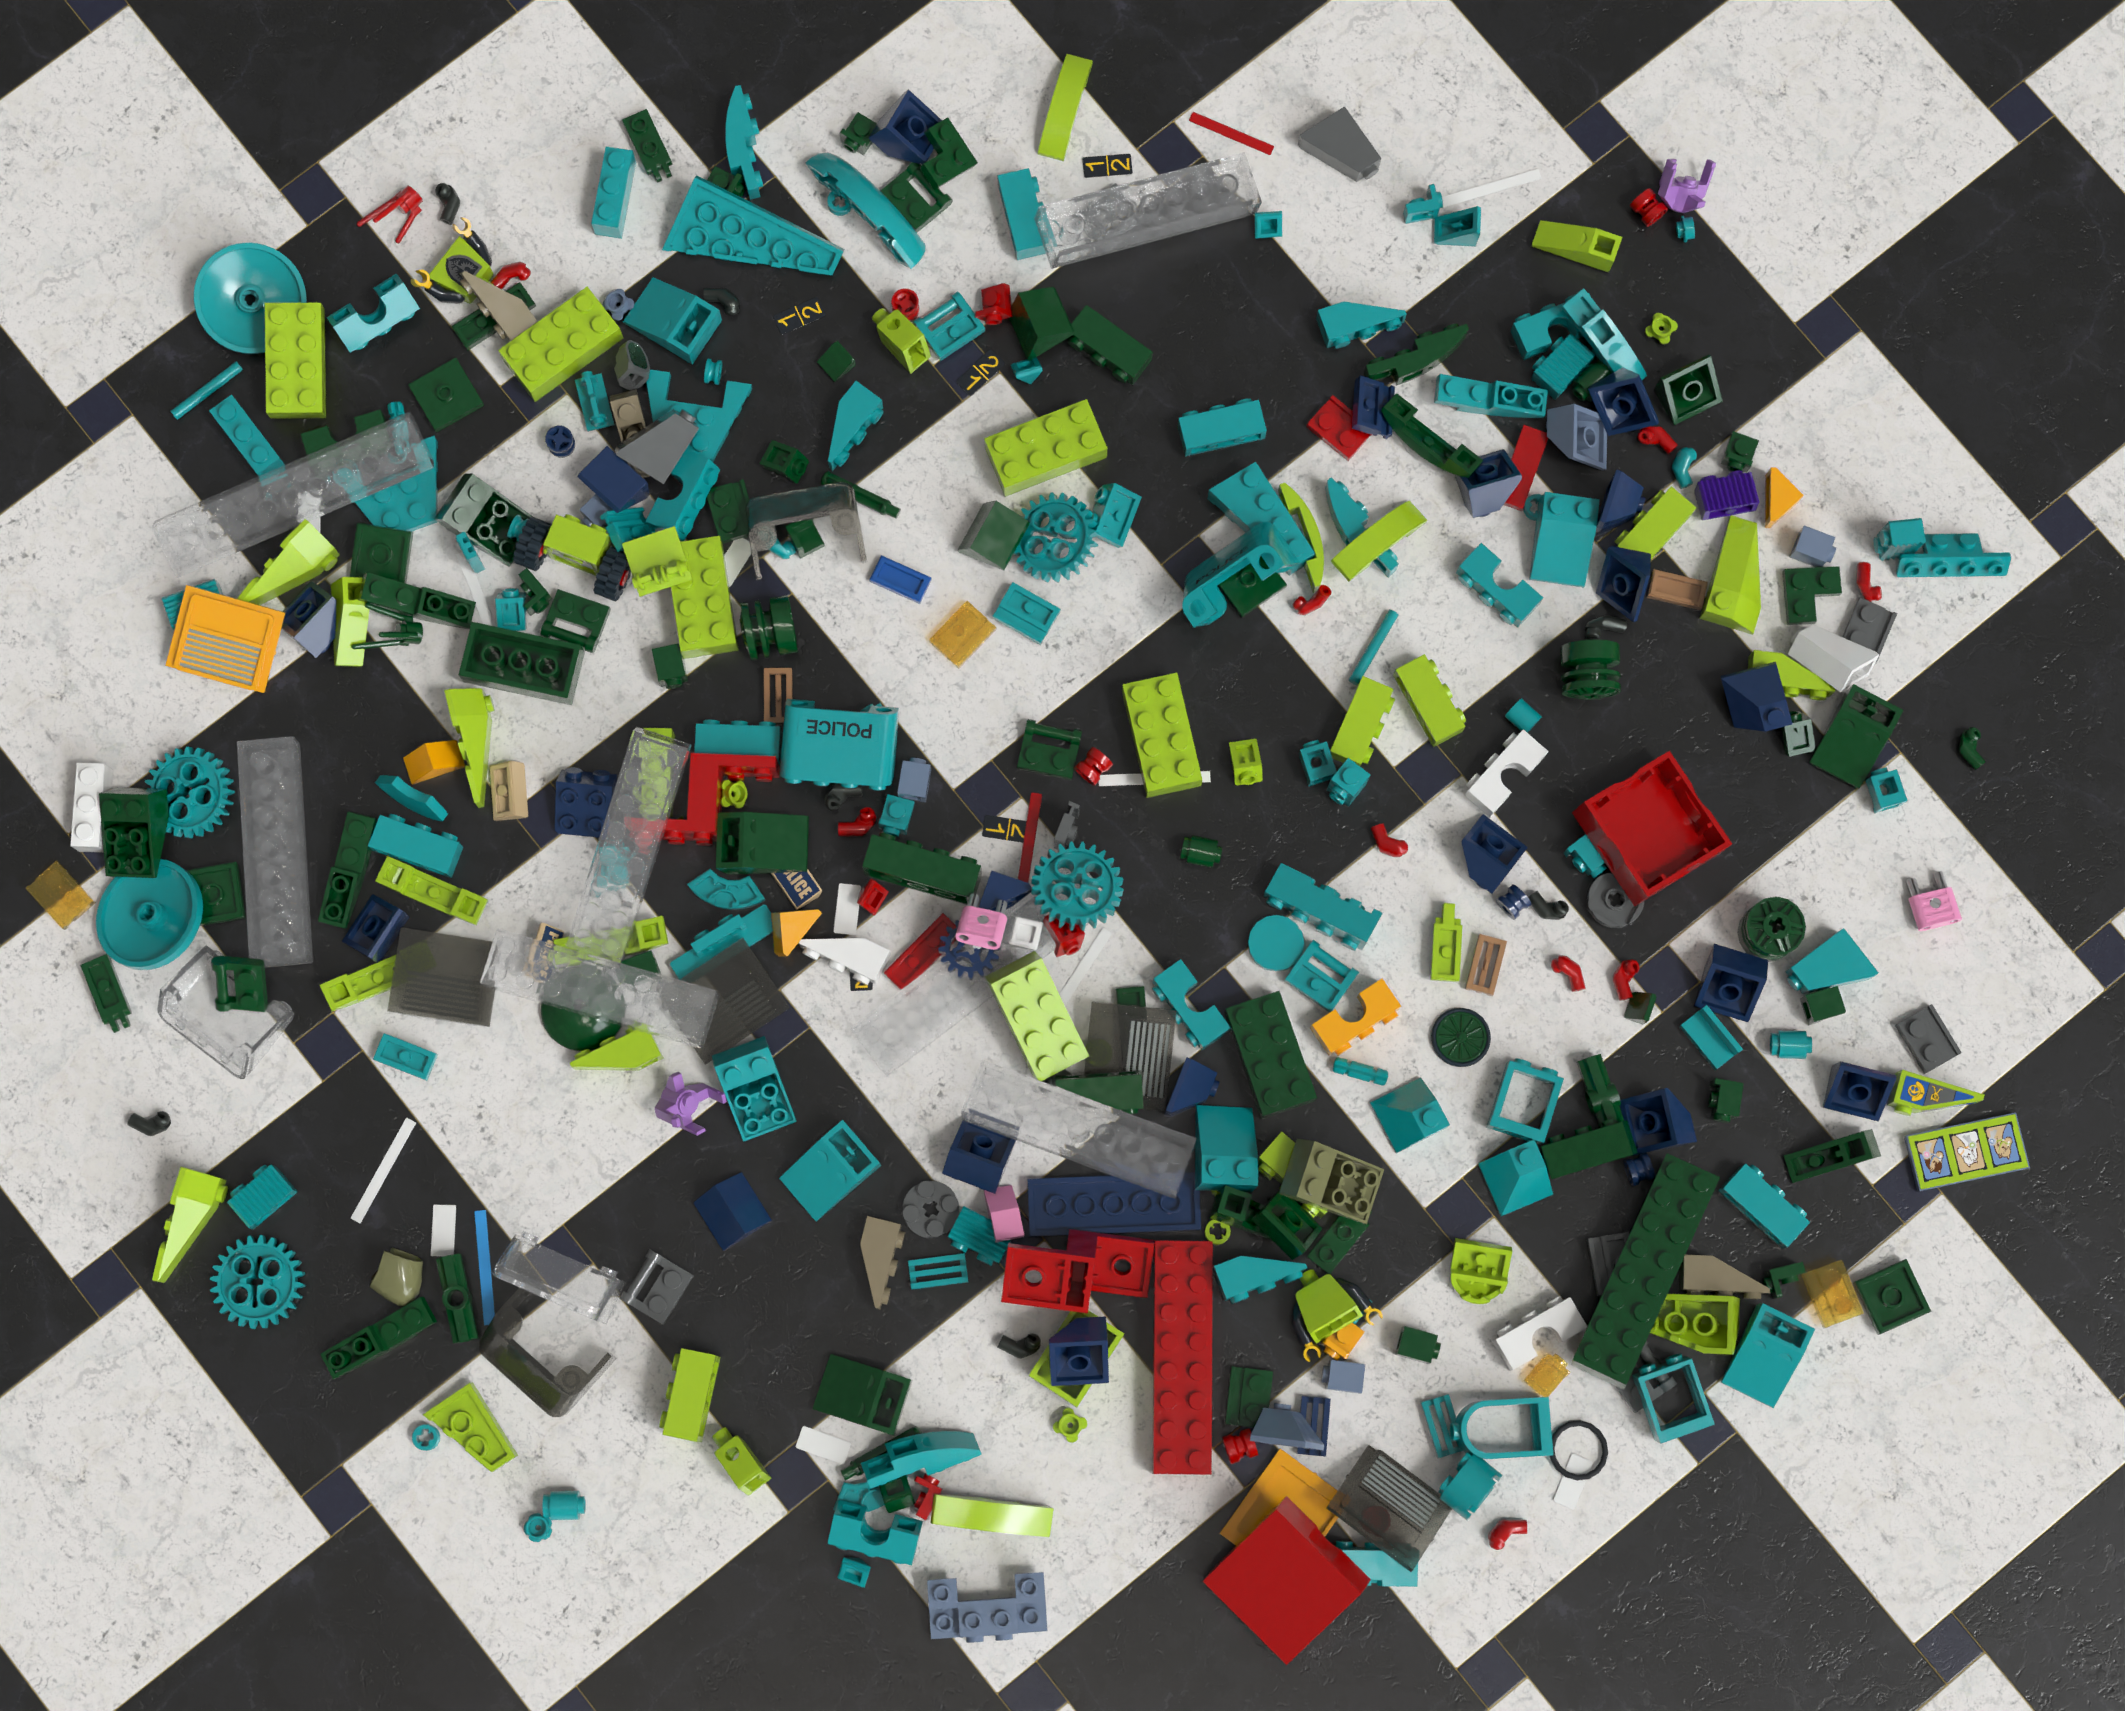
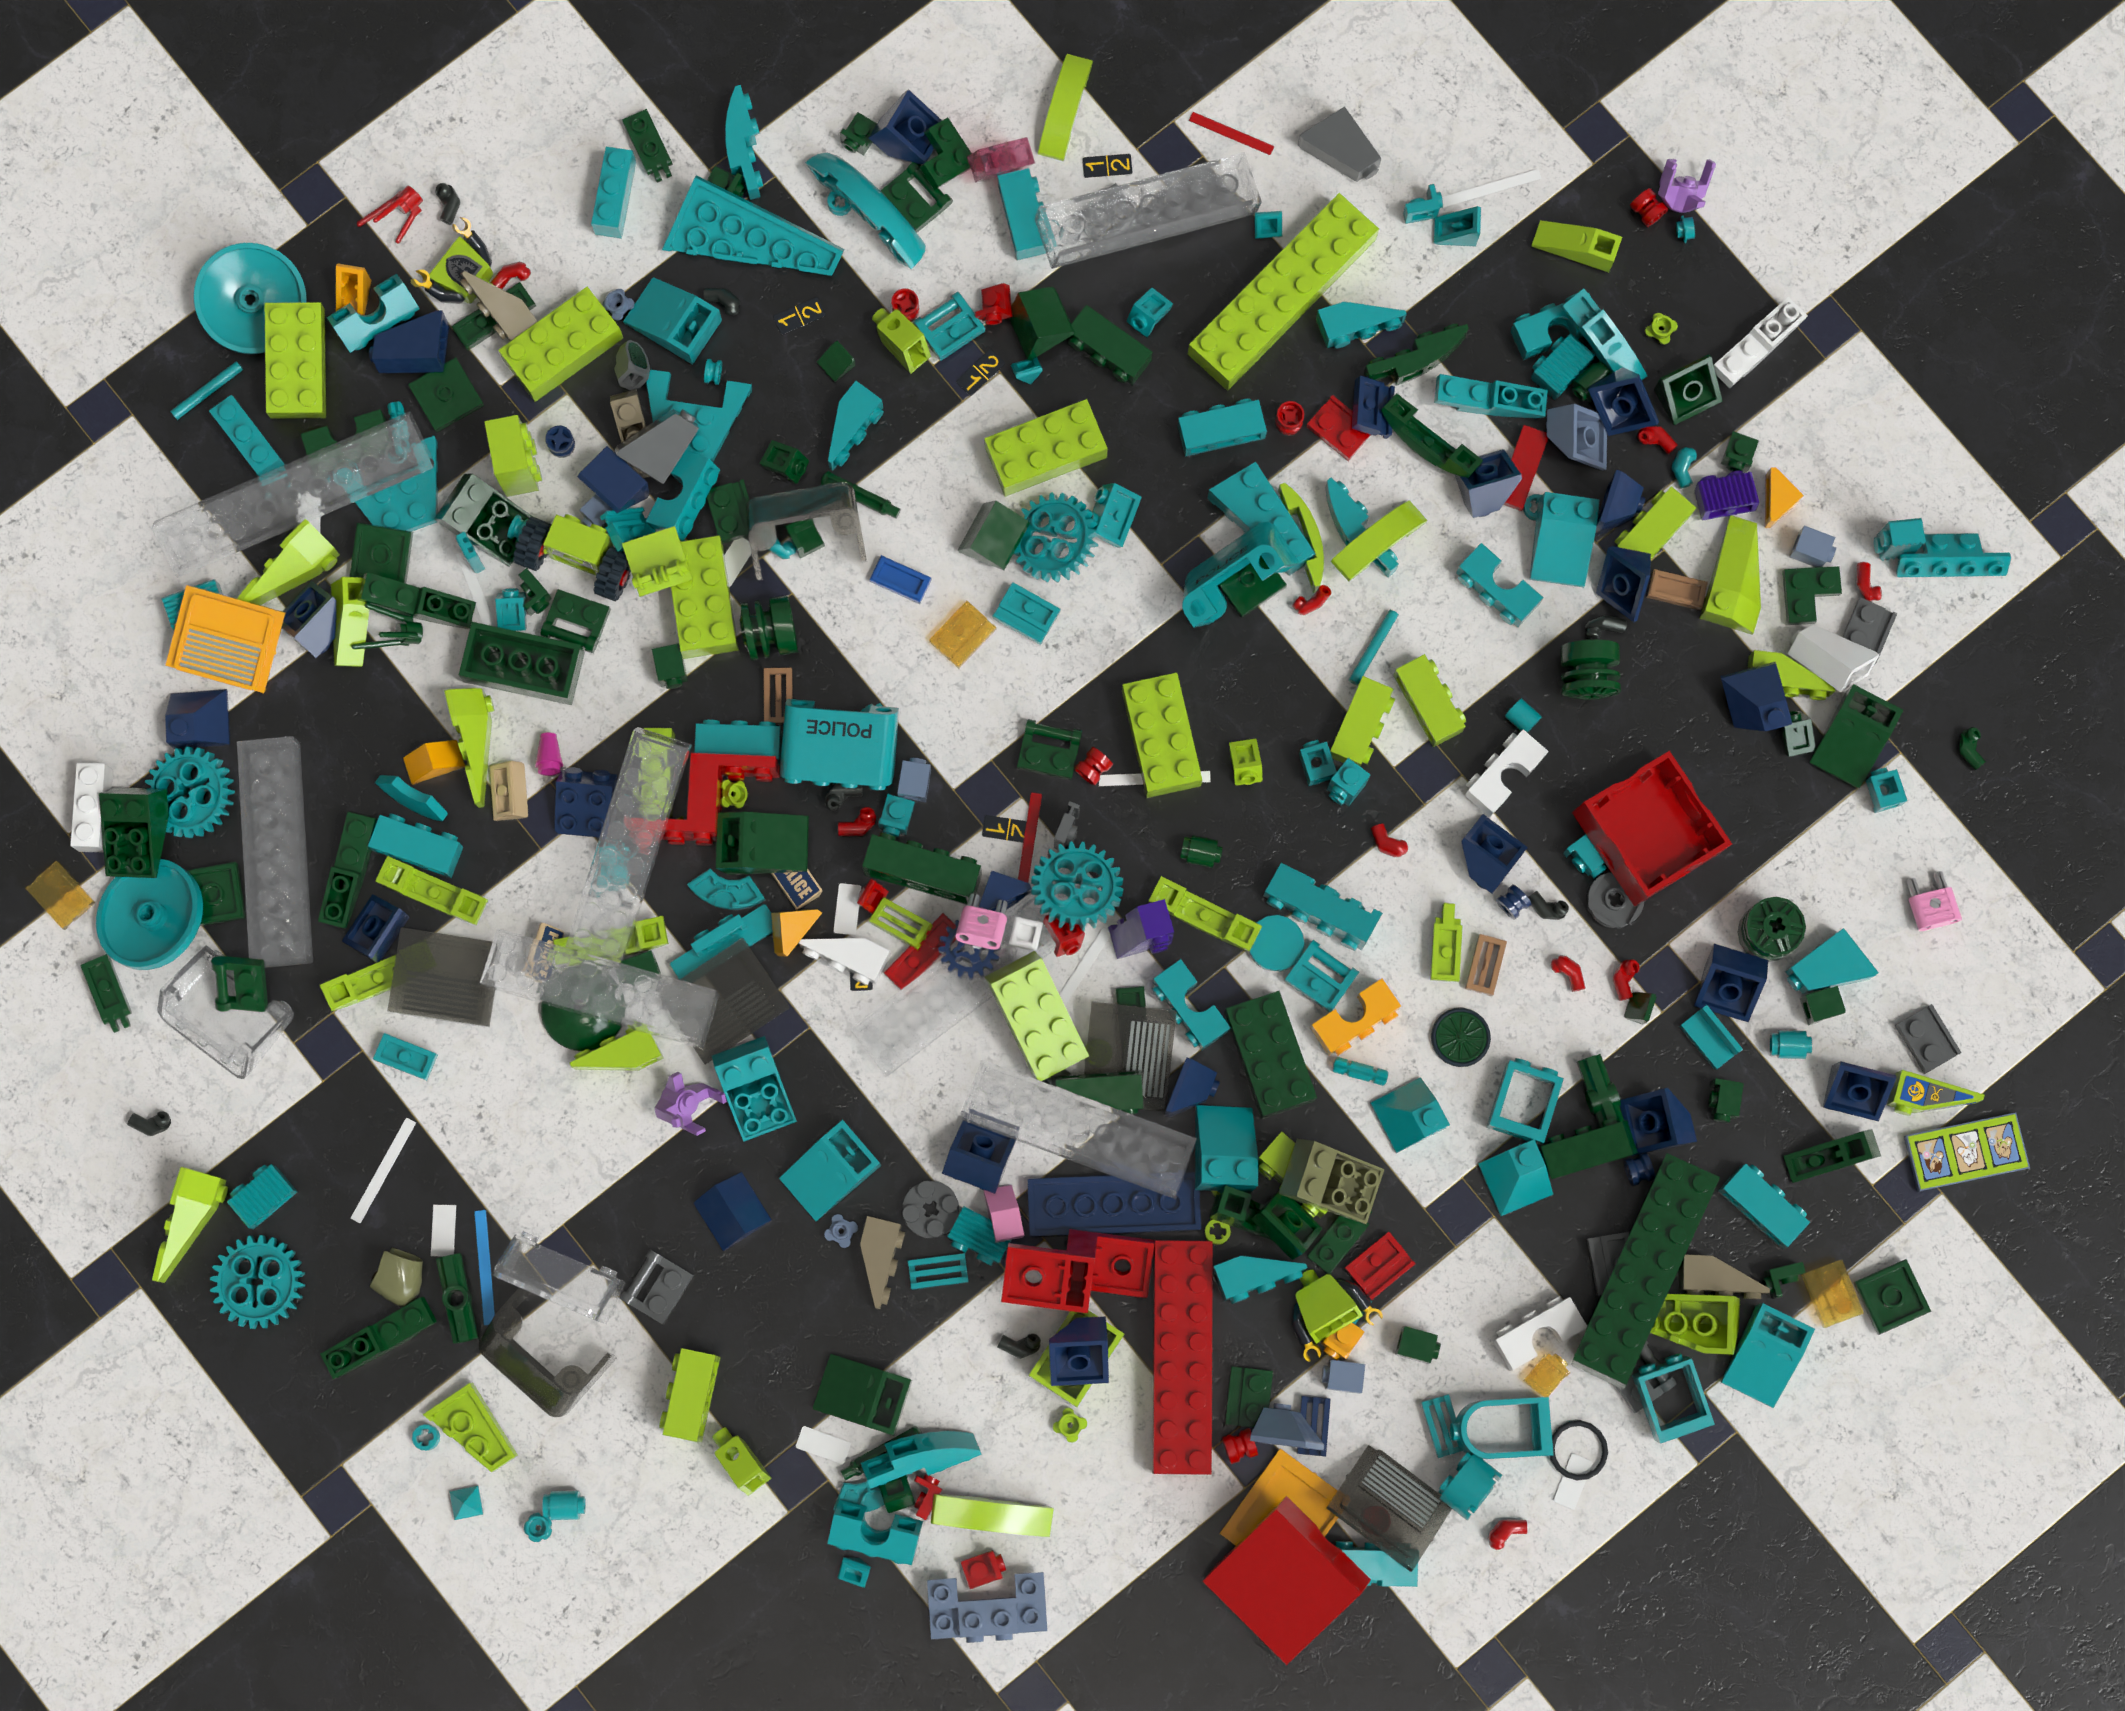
(198, 719): none -> dark blue slope
(352, 287): none -> light orange slope
(412, 346): none -> dark blue slope
(466, 1503): none -> teal slope
(513, 455): none -> lime brick
(548, 756): none -> dark pink cone
(594, 401): teal hinge -> none
(833, 1234): none -> sand blue plate
(920, 935): none -> lime tile
(983, 1569): none -> red bracket
(1001, 159): none -> clear pink brick
(1146, 929): none -> dark purple wedge
(1148, 311): none -> teal bracket
(1206, 915): none -> lime slope
(1283, 291): none -> lime brick
(1291, 412): none -> red wheel
(1379, 1265): none -> red plate
(1479, 1270): lime slope -> none
(1759, 342): none -> white slope

